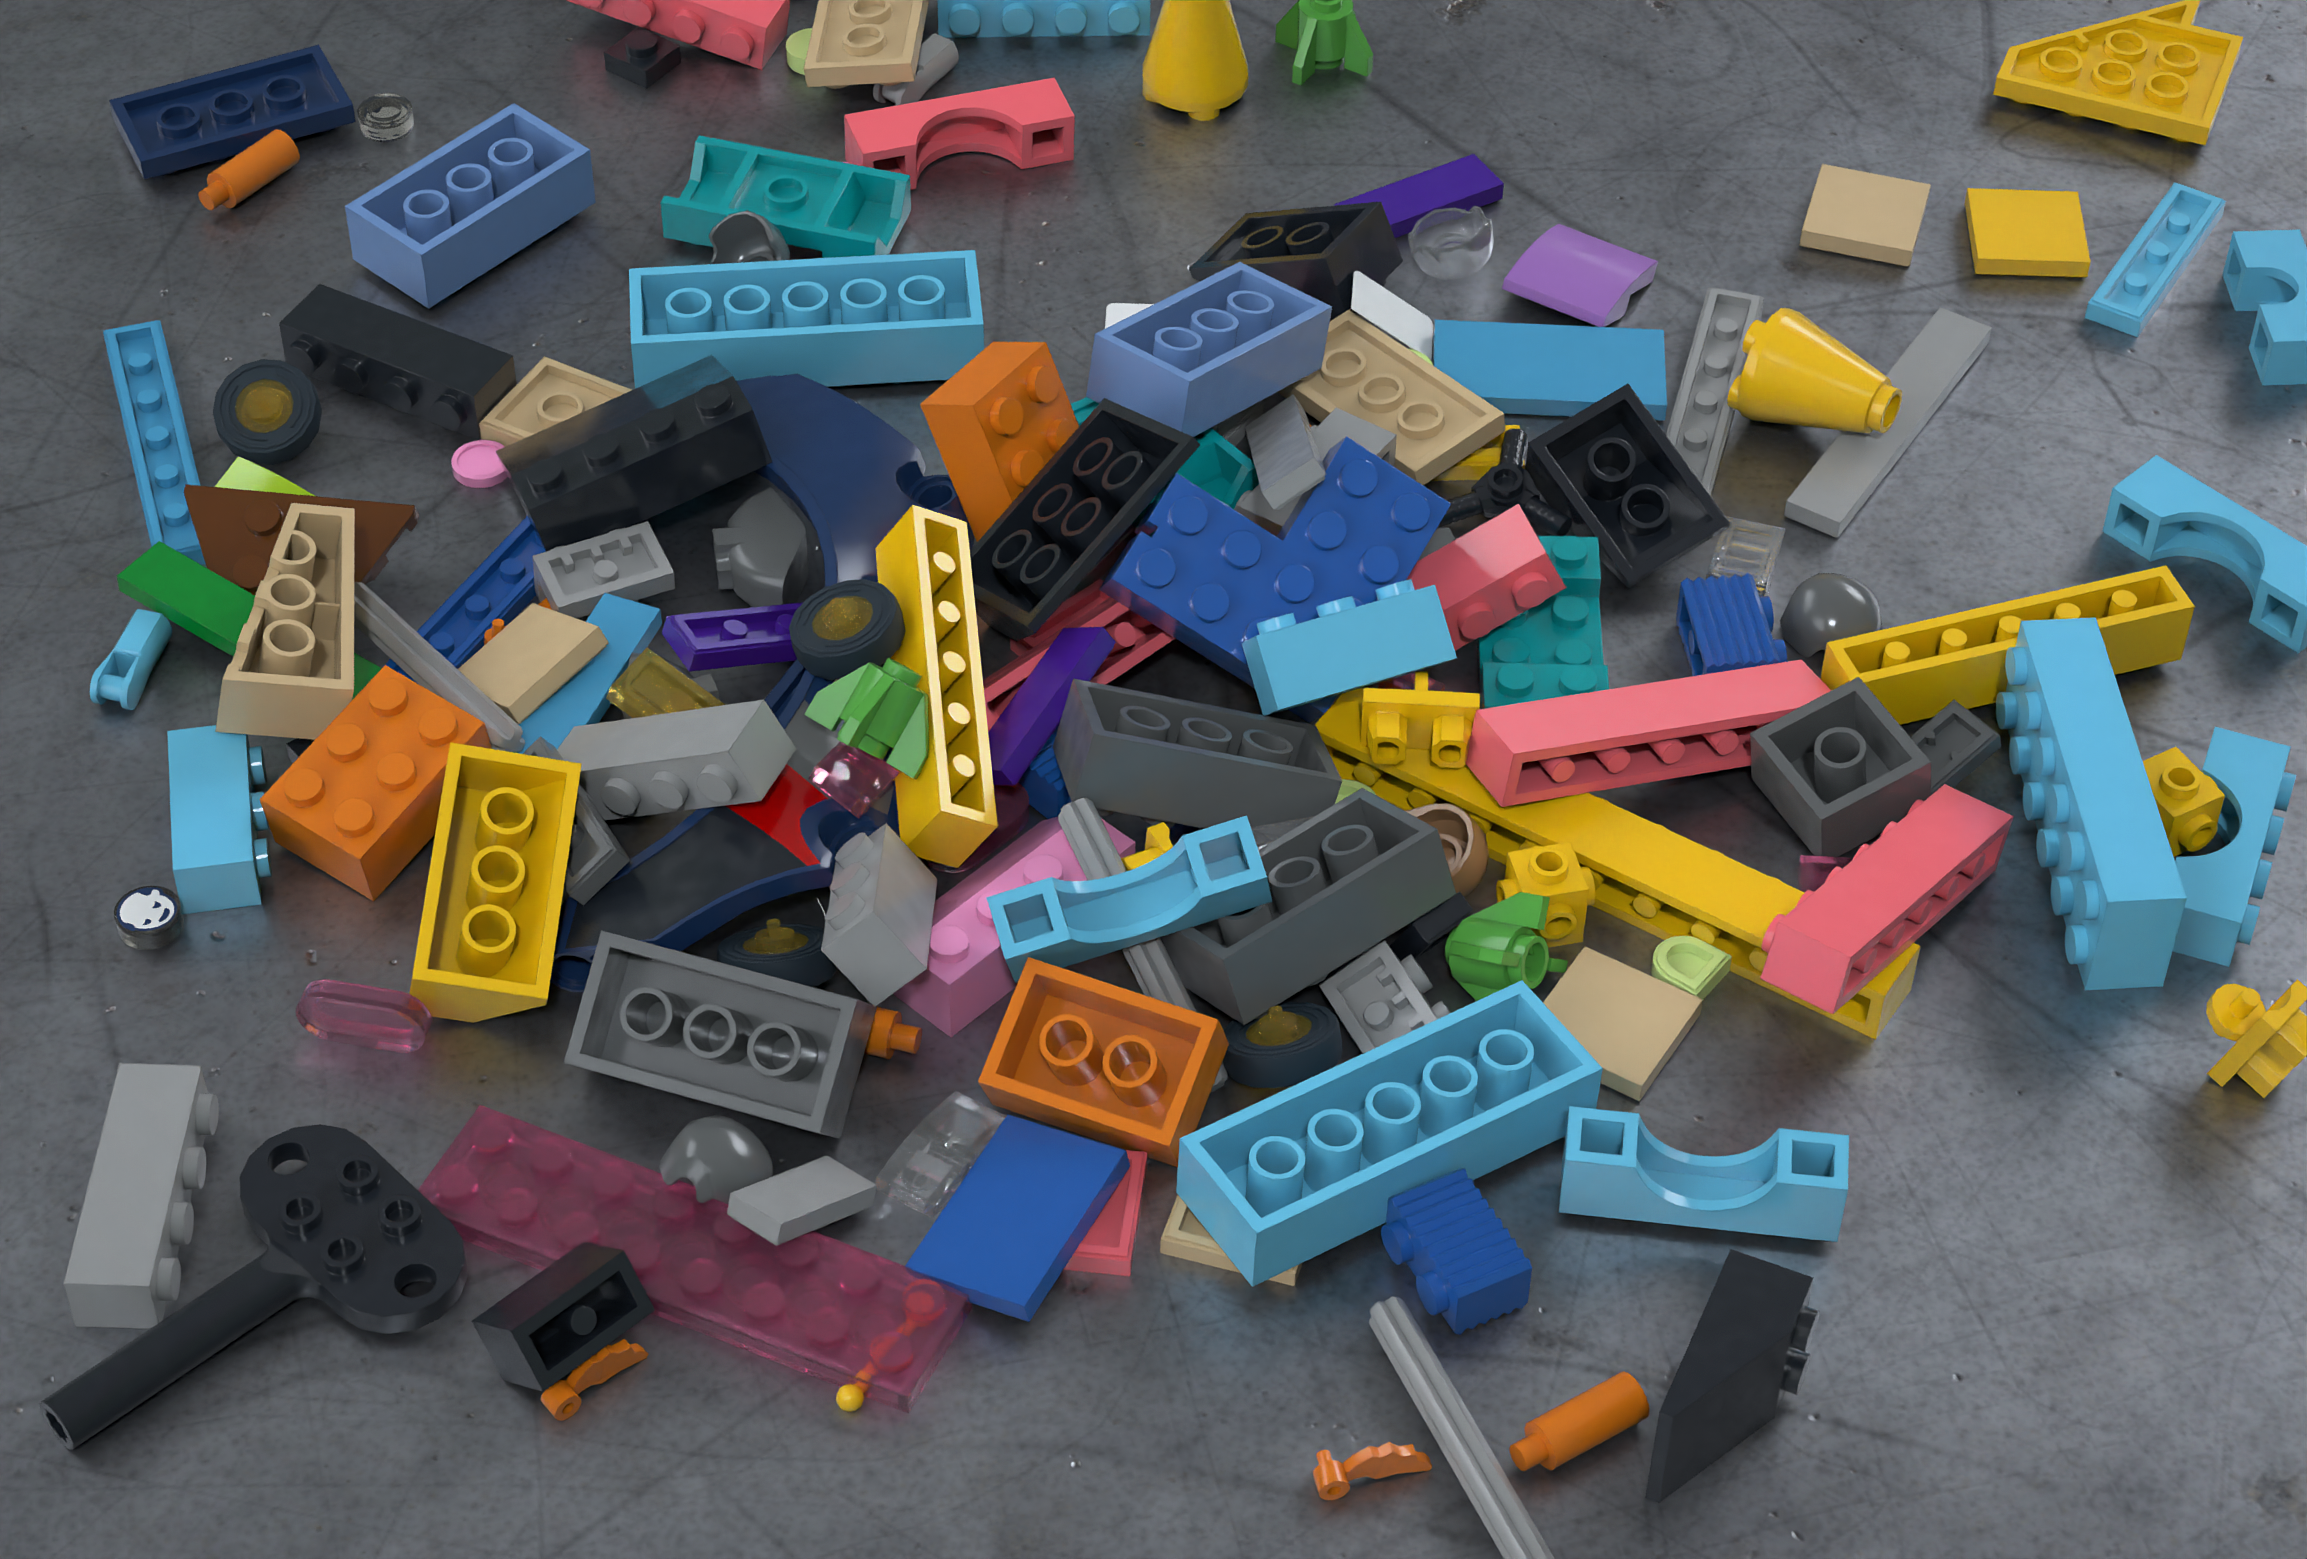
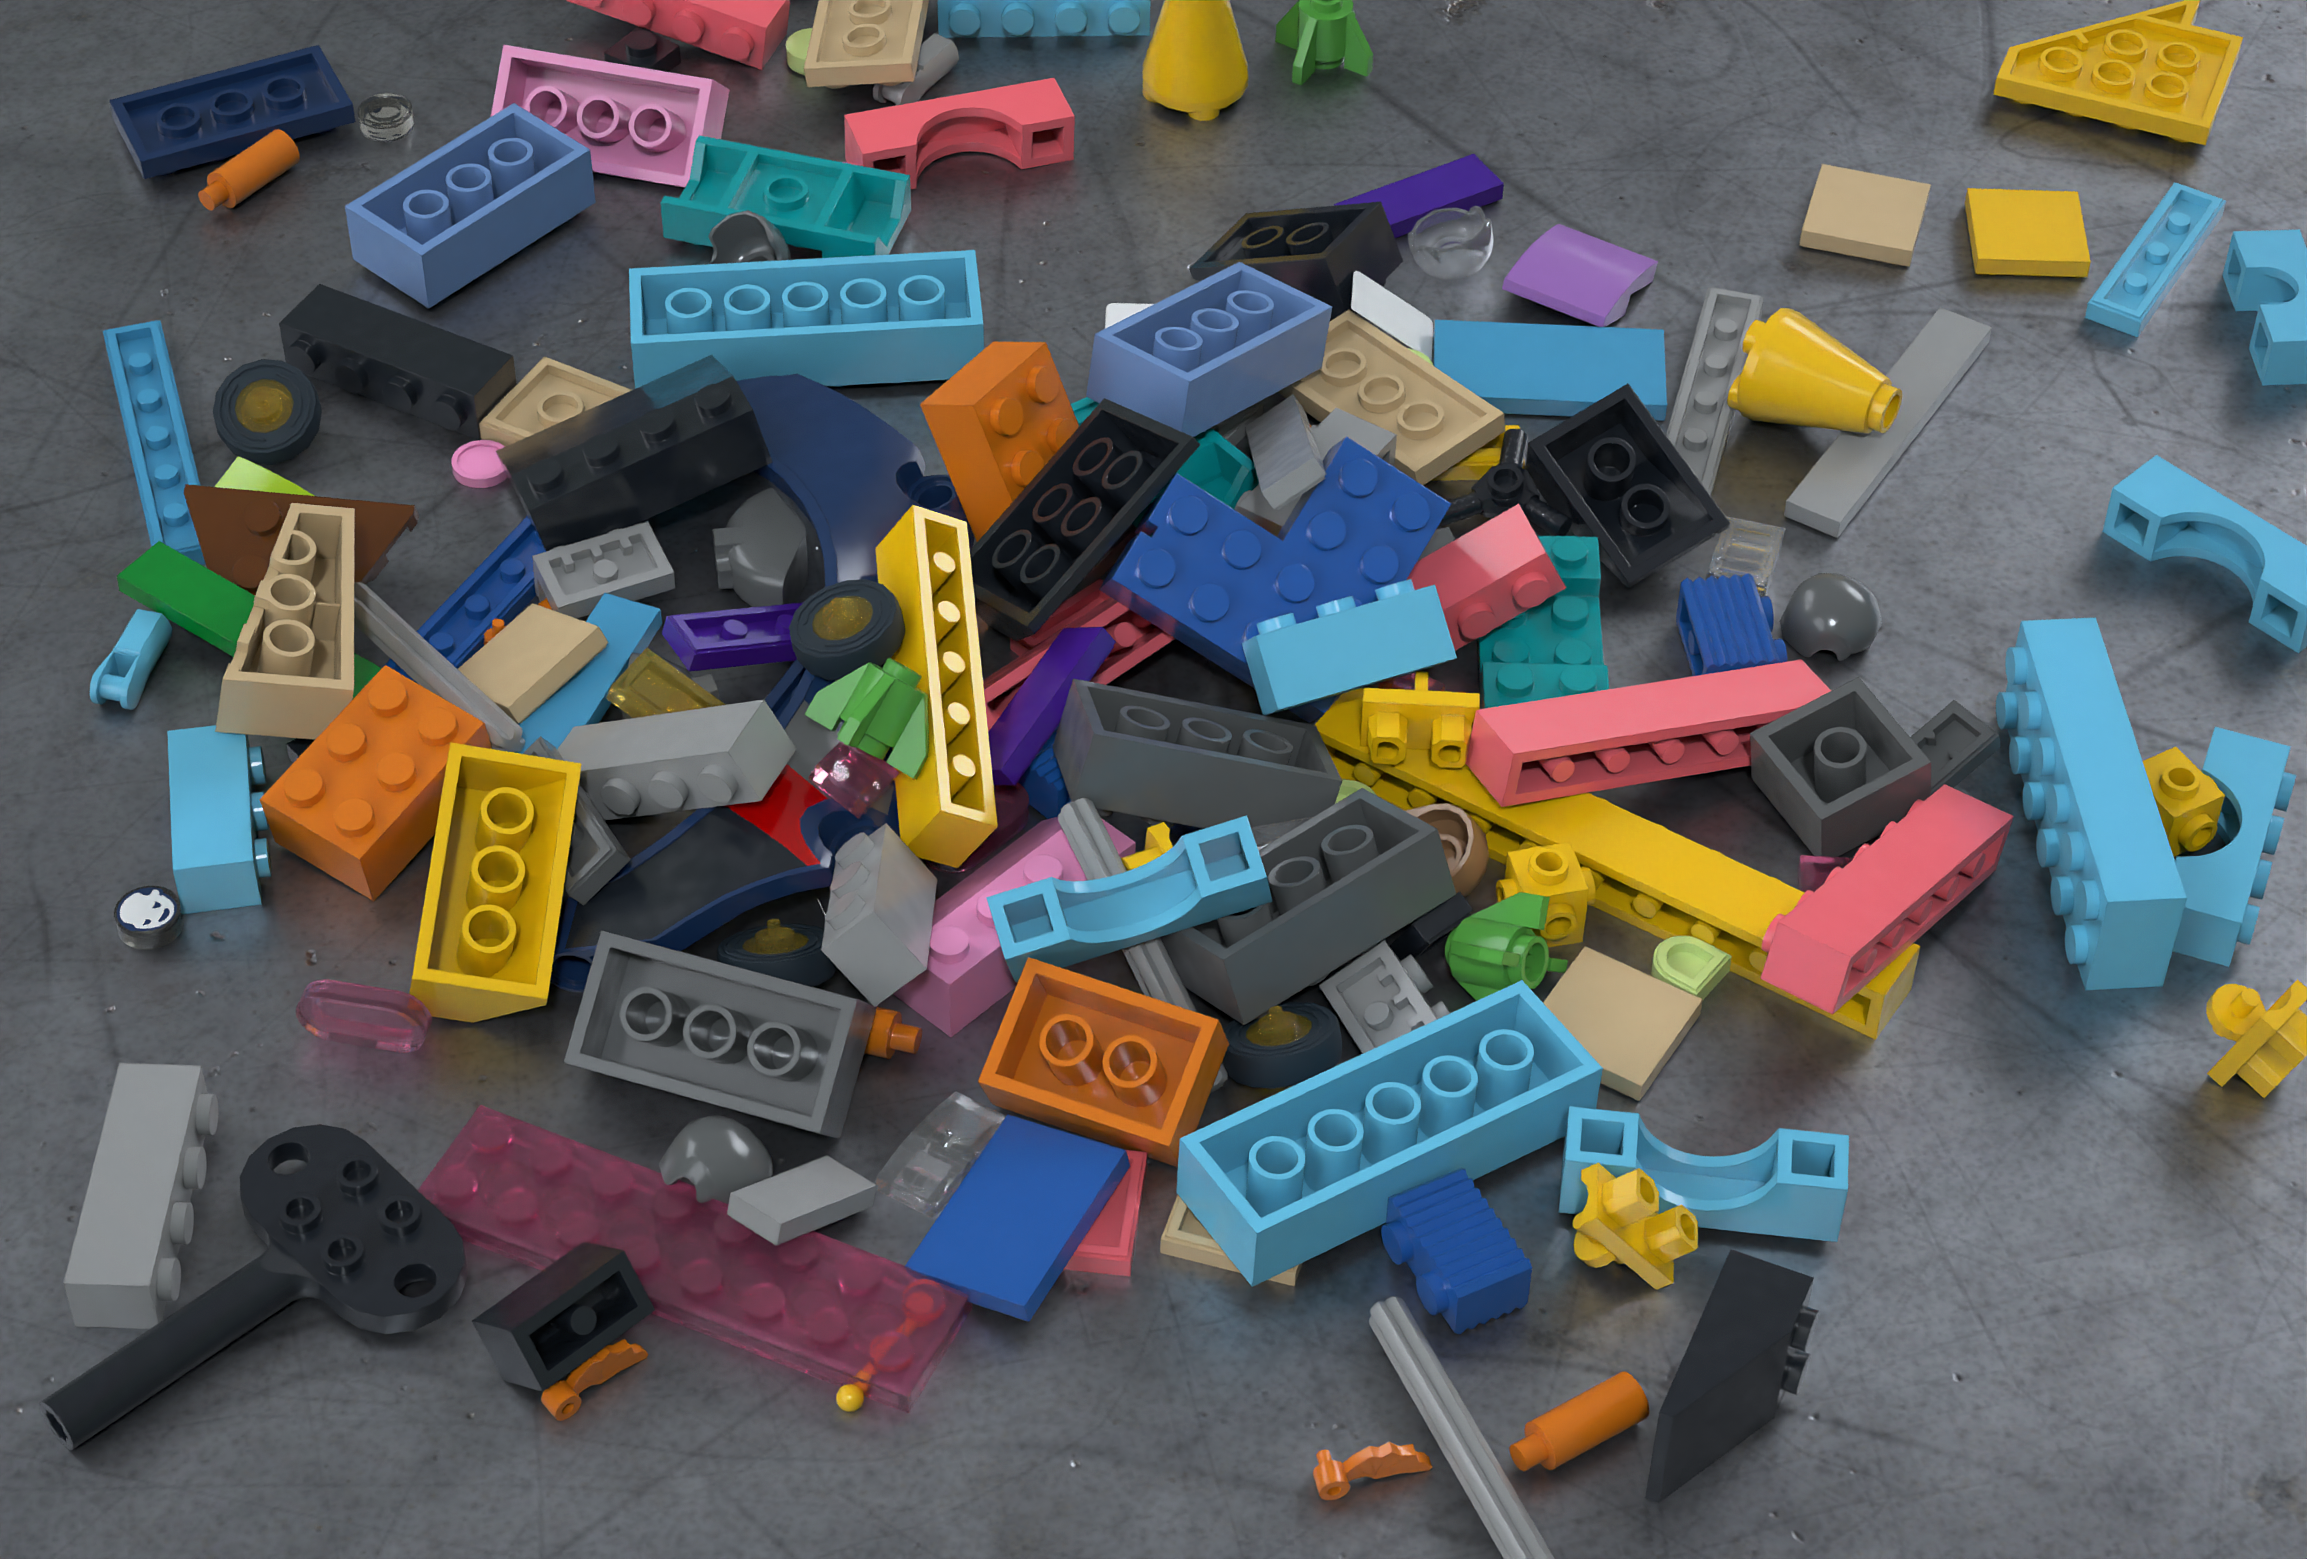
(628, 116): none -> bright pink slope
(1625, 1227): none -> yellow hips
(1963, 654): yellow brick -> none

